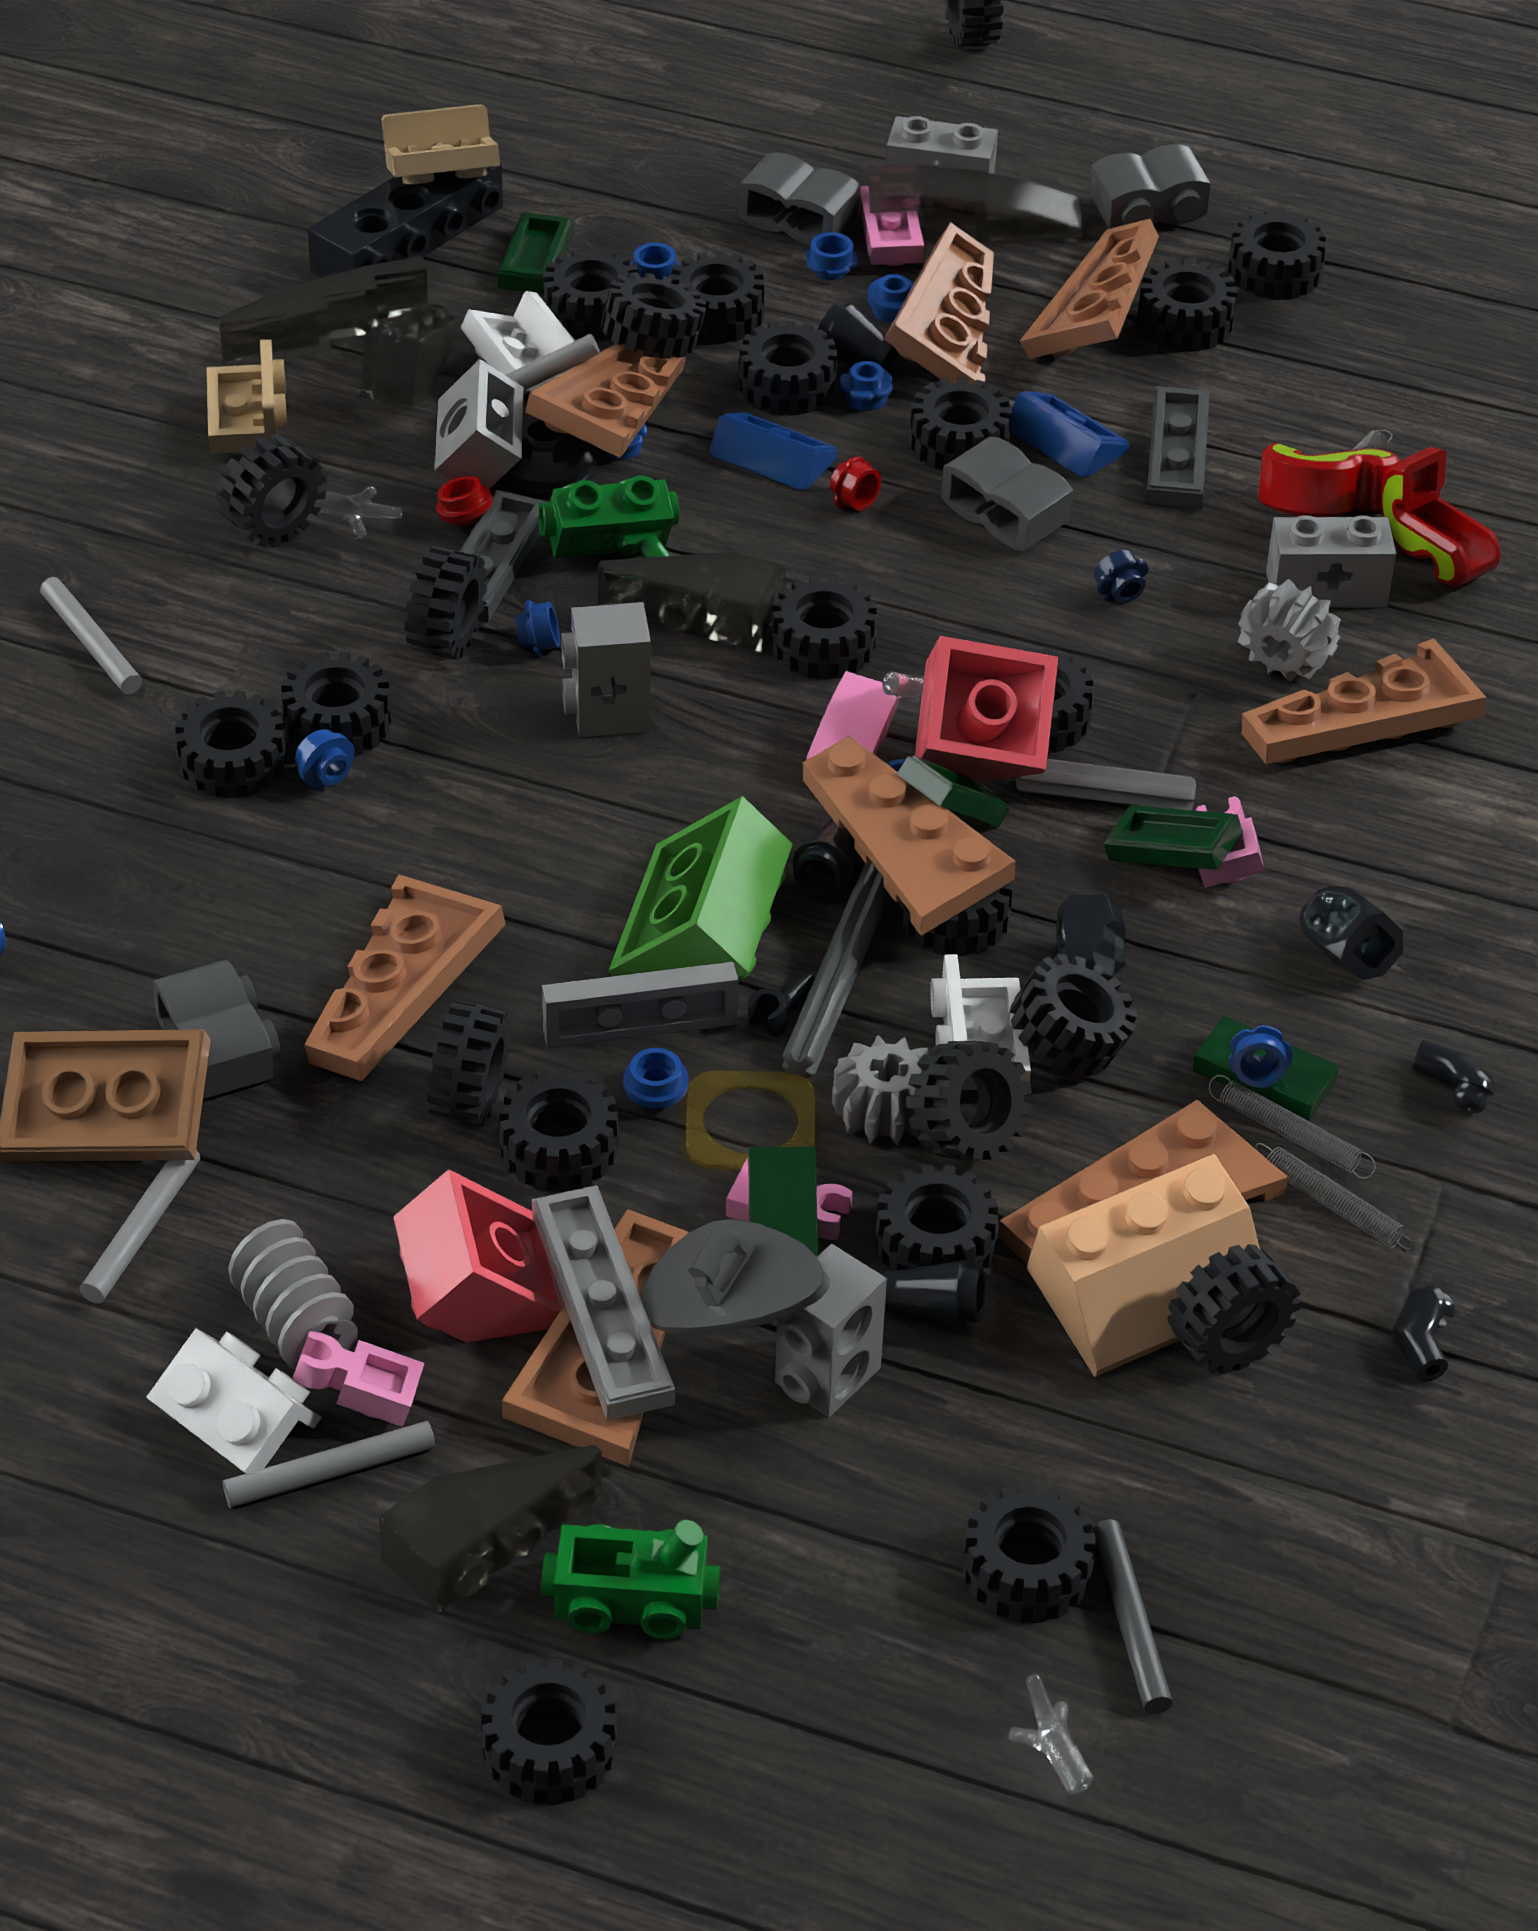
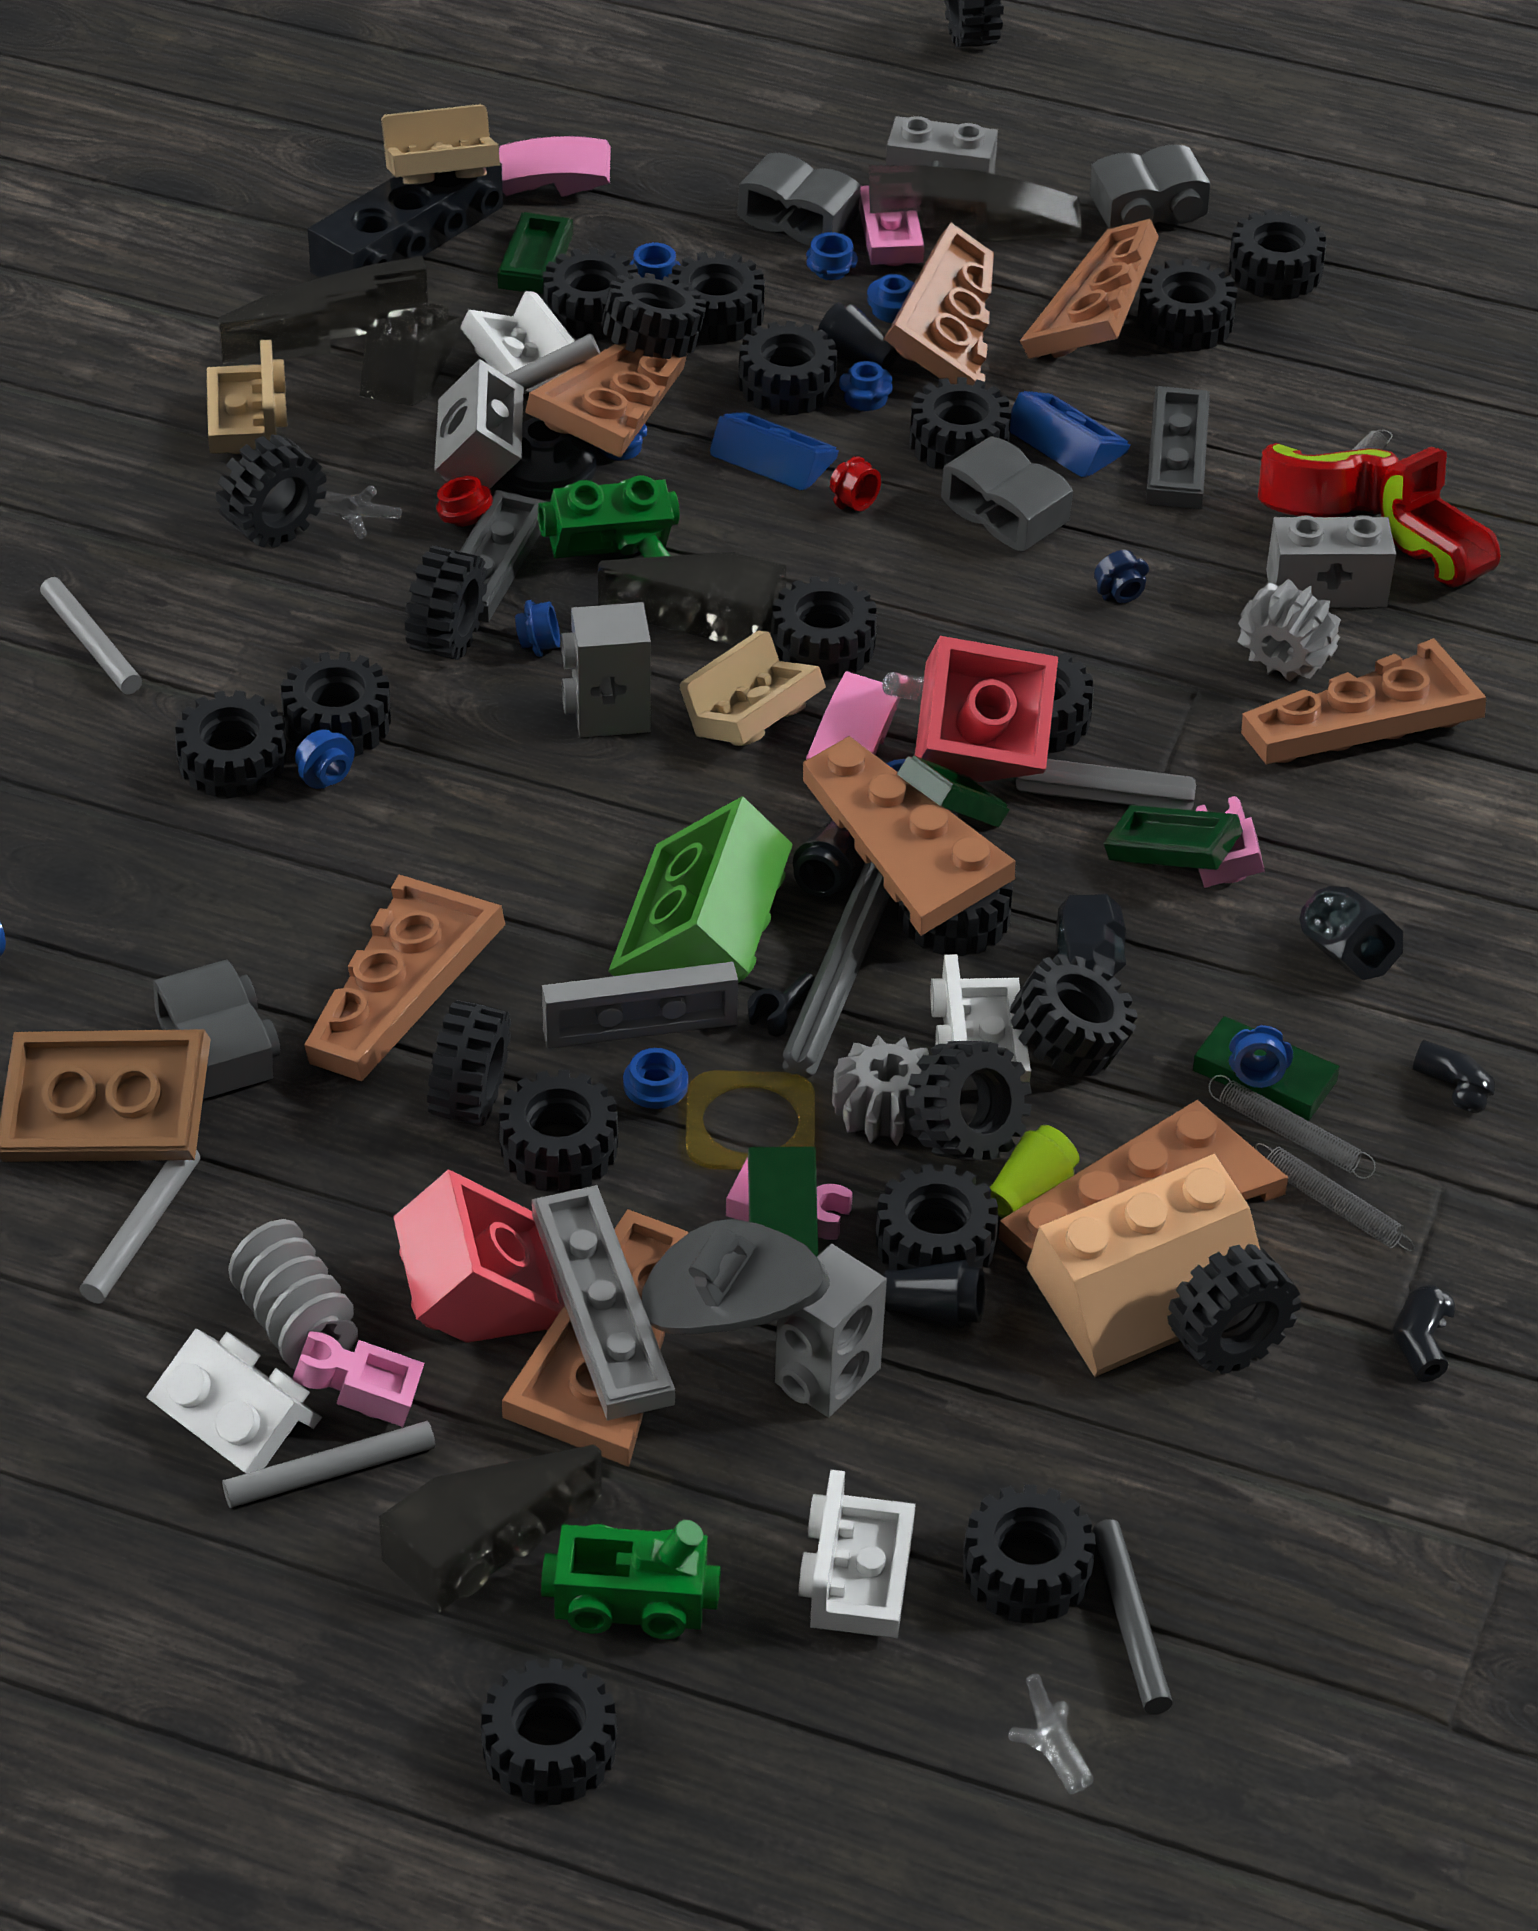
(566, 161): none -> bright pink slope
(747, 691): none -> tan bracket
(859, 1561): none -> white bracket
(1034, 1167): none -> lime cone

